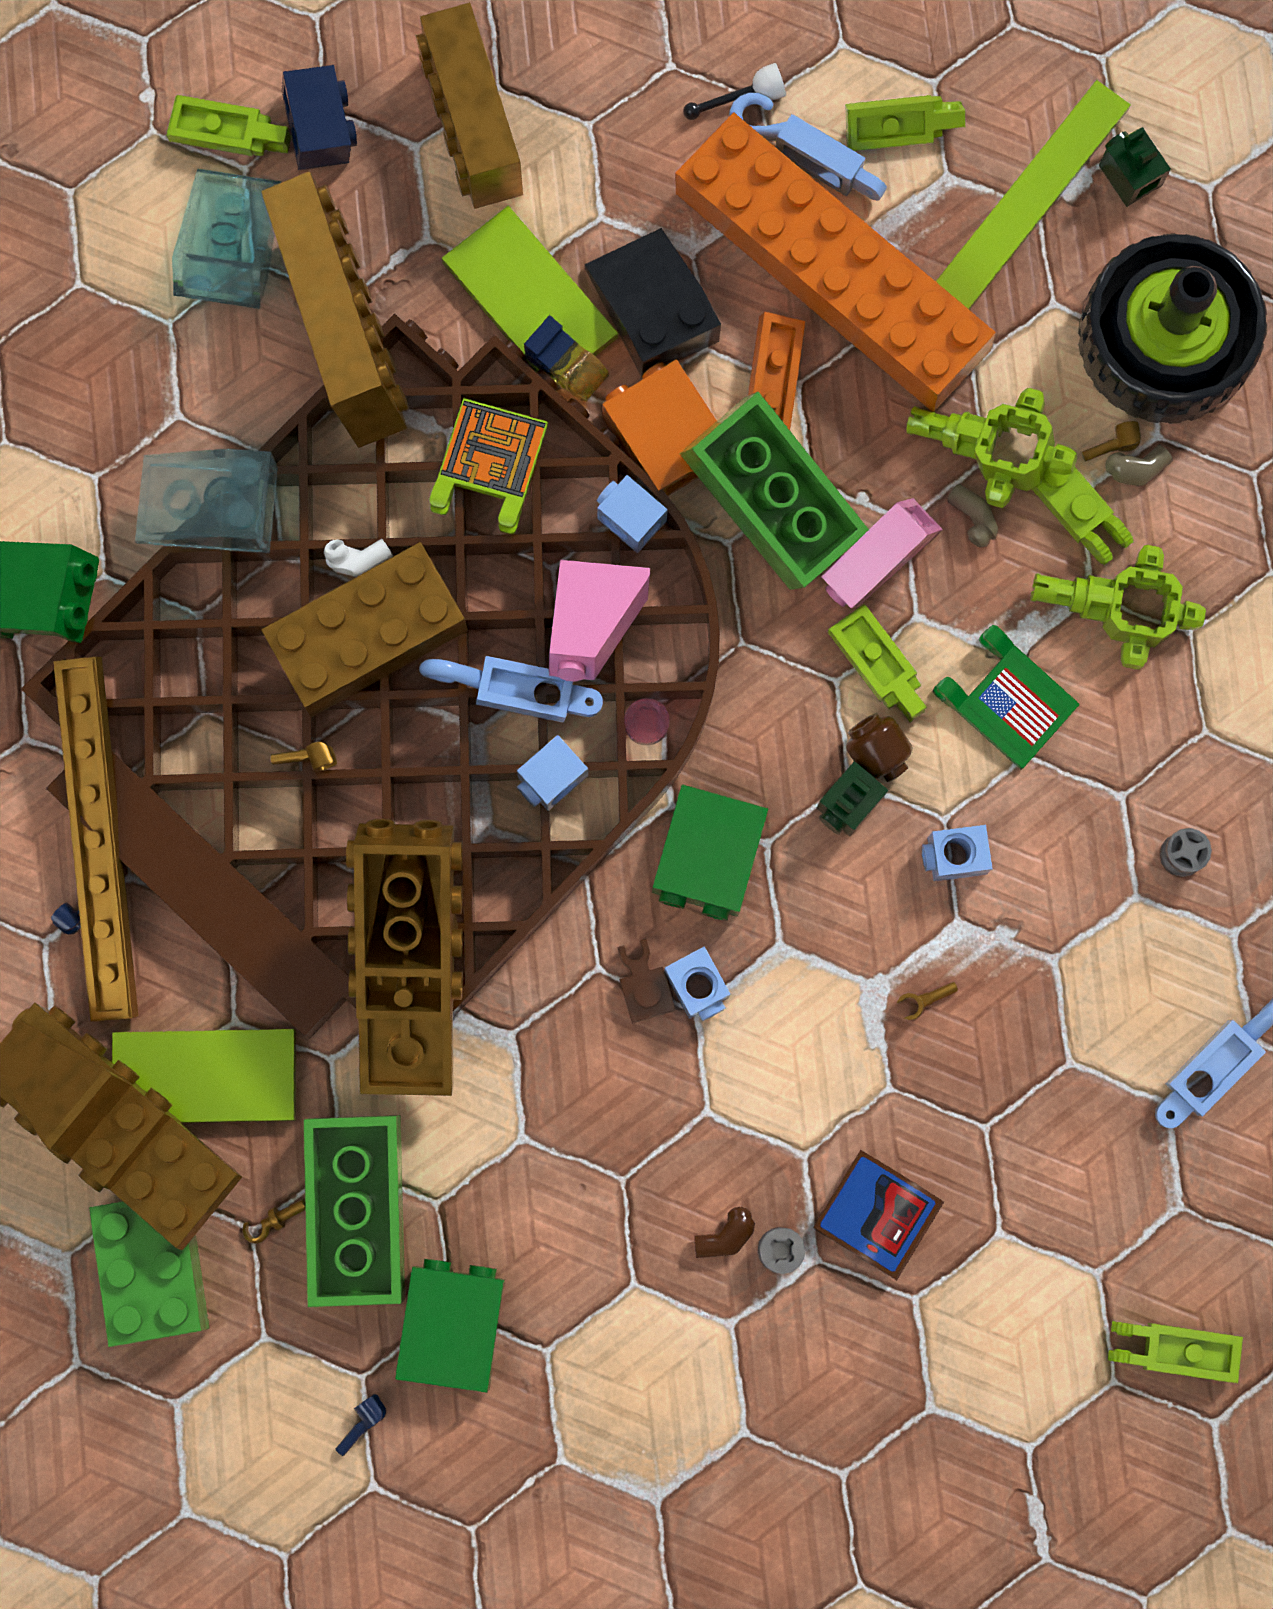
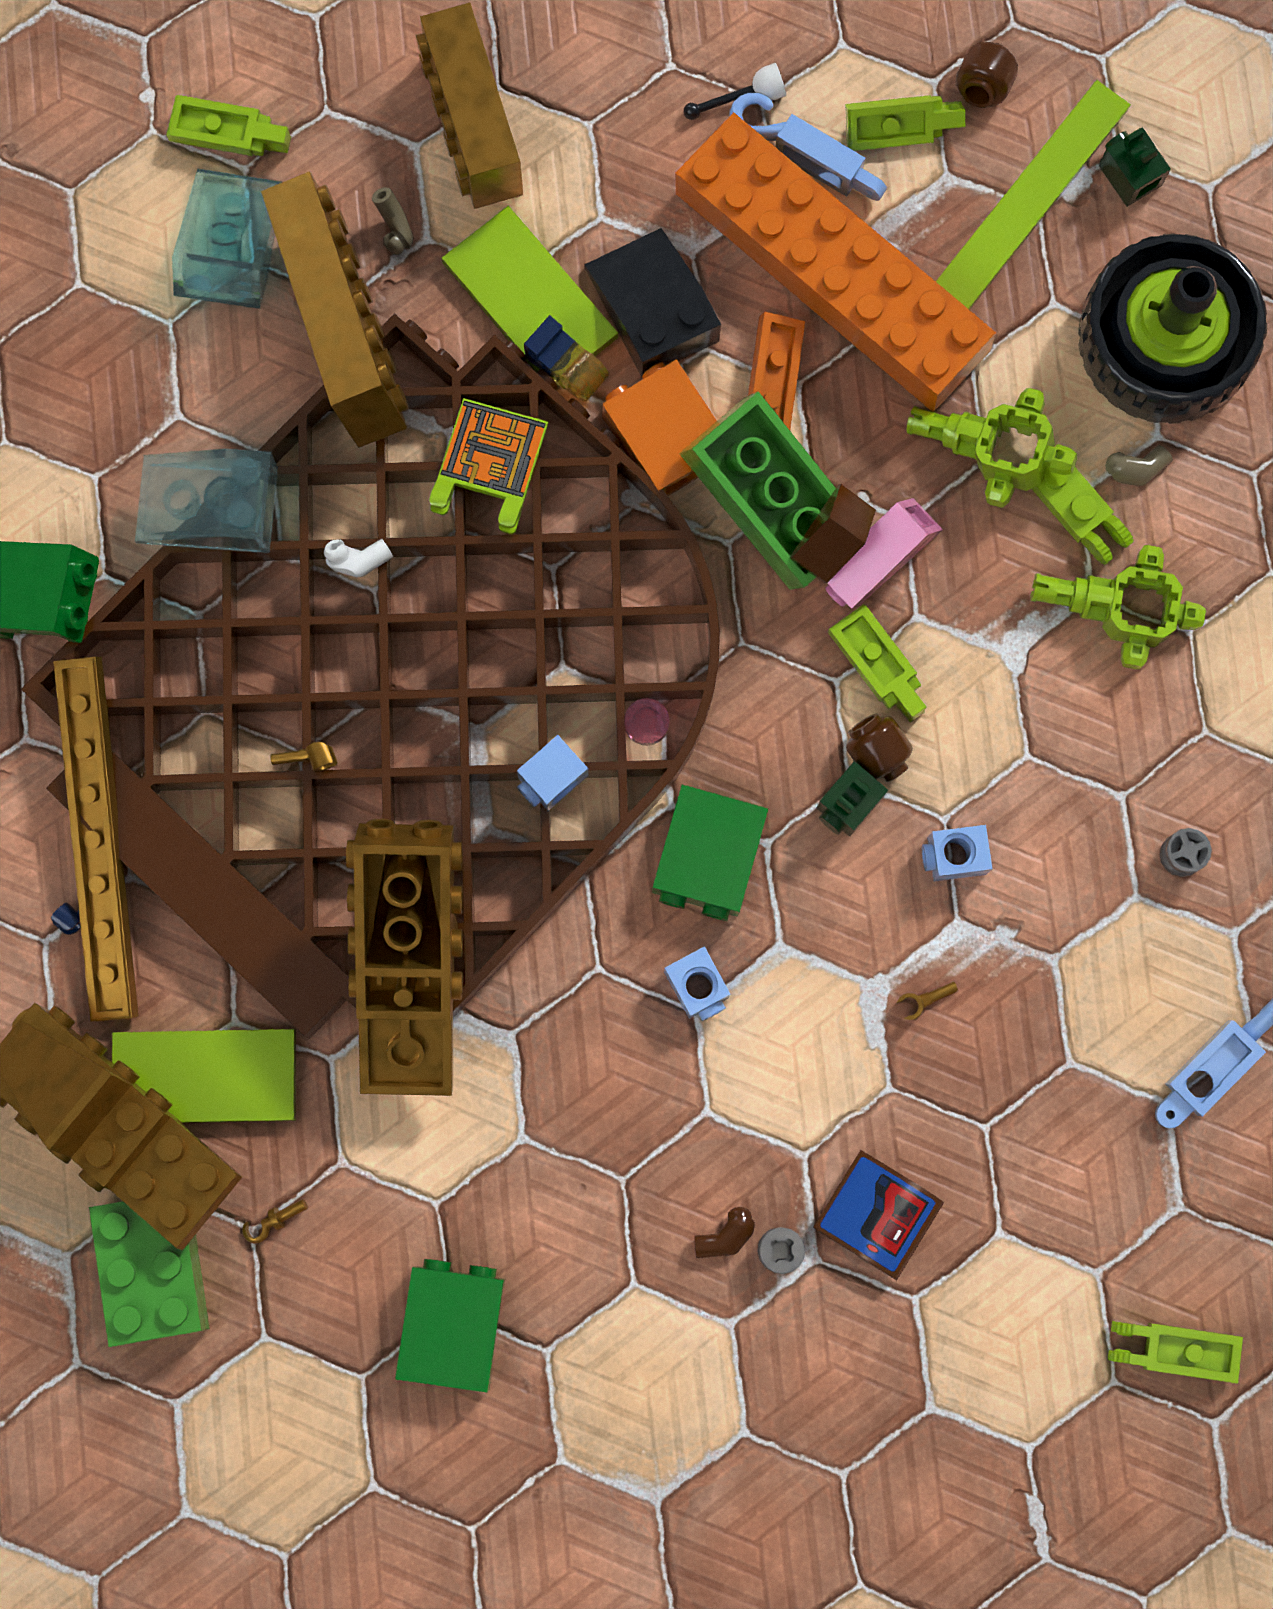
(317, 117): dark blue brick -> none
(354, 1211): bright green brick -> none
(365, 629): pearl gold brick -> none
(370, 1412): dark blue hand -> none
(395, 218): none -> dark tan arm
(512, 685): light blue piece -> none
(592, 615): bright pink slope -> none
(630, 512): light blue brick -> none
(646, 990): reddish brown plate -> none
(835, 534): none -> reddish brown slope
(979, 510): dark tan arm -> none
(986, 74): none -> reddish brown head
(1014, 704): green flag -> none
(1127, 440): pearl gold hand -> none

